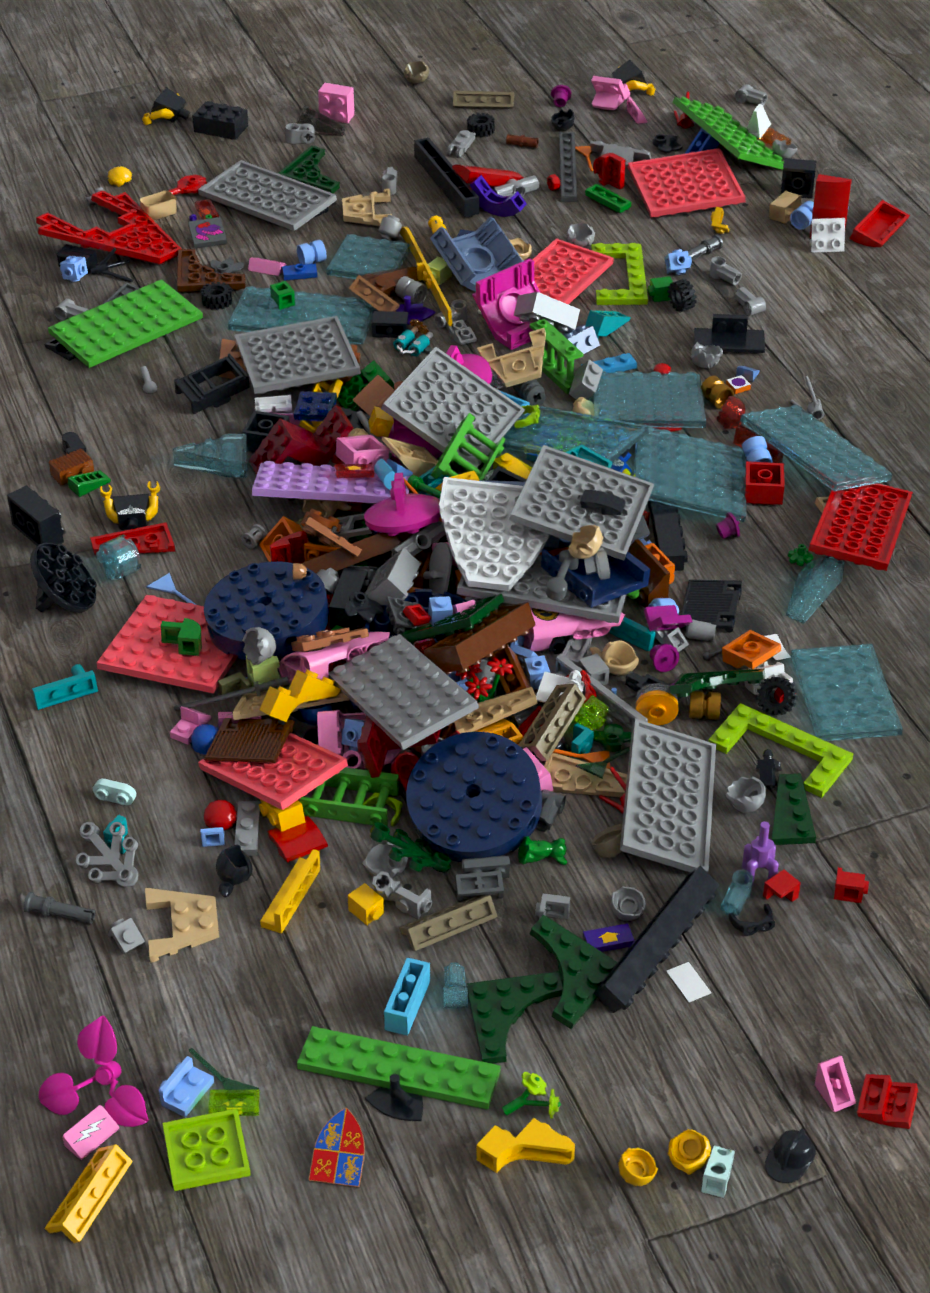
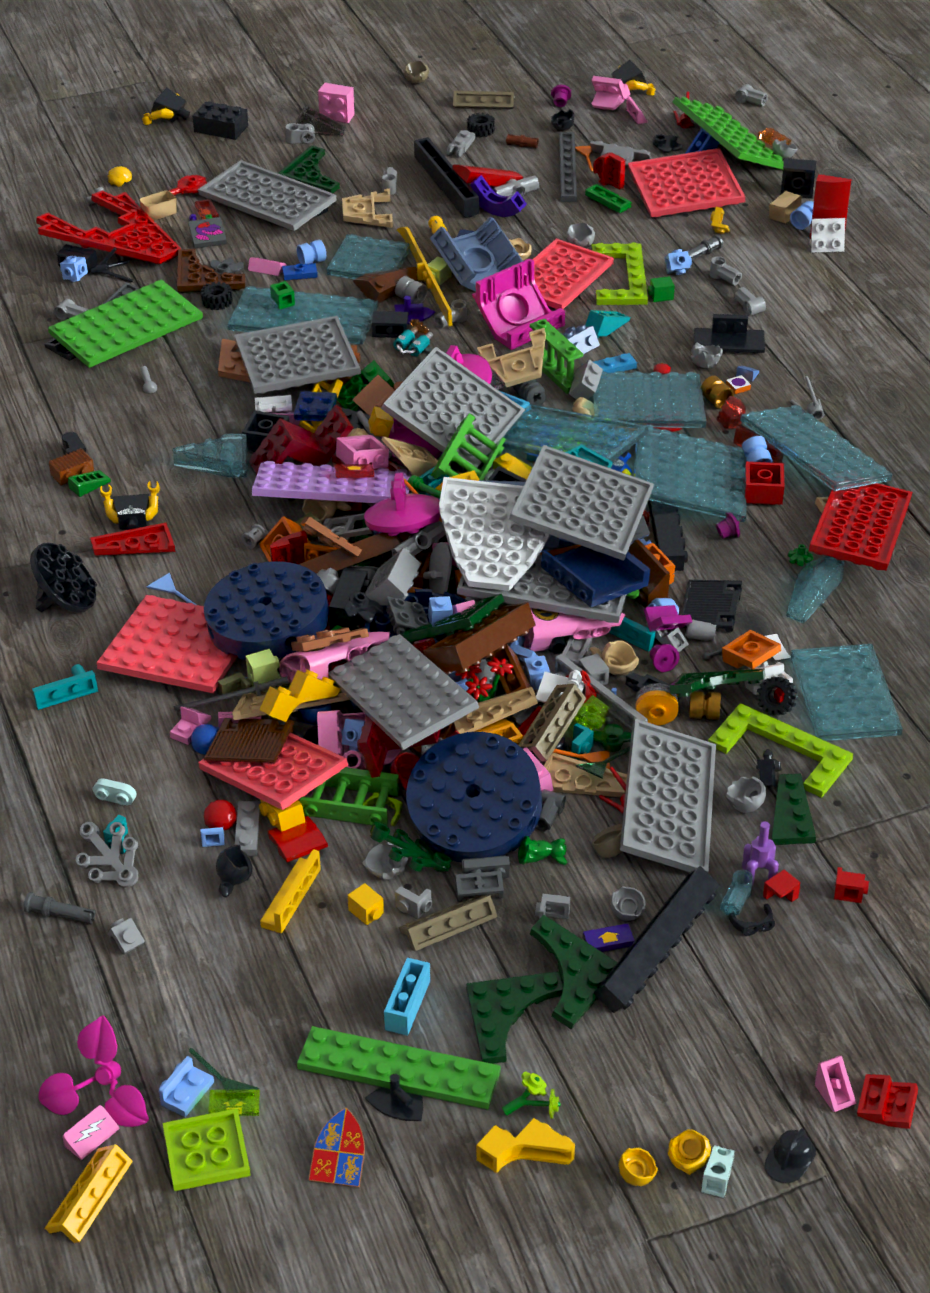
(35, 517): black brick -> none
(119, 557): clear light blue brick -> none
(184, 634): green brick -> none
(192, 920): tan wing -> none
(217, 395): black piece -> none
(258, 645): light grey hair -> none
(298, 571): medium nougat hinge -> none
(329, 523): dark orange plate -> none
(373, 295): medium nougat hinge -> none
(384, 472): medium azure brick -> none
(385, 886): light grey piece -> none
(390, 227): light grey head -> none
(399, 469): medium blue slope -> none
(416, 614): red tile -> none
(455, 991): clear light blue piece -> none
(461, 333): light grey slope -> none
(533, 418): lime cap -> none
(538, 306): brick -> none
(553, 182): red tile -> none
(557, 586): dark grey piece -> none
(586, 542): tan hair -> none
(598, 564): light grey piece -> none
(609, 503): black slope -> none
(682, 295): black tyre -> none
(688, 982): white sticker -> none
(759, 122): white slope -> none
(879, 225): red slope -> none

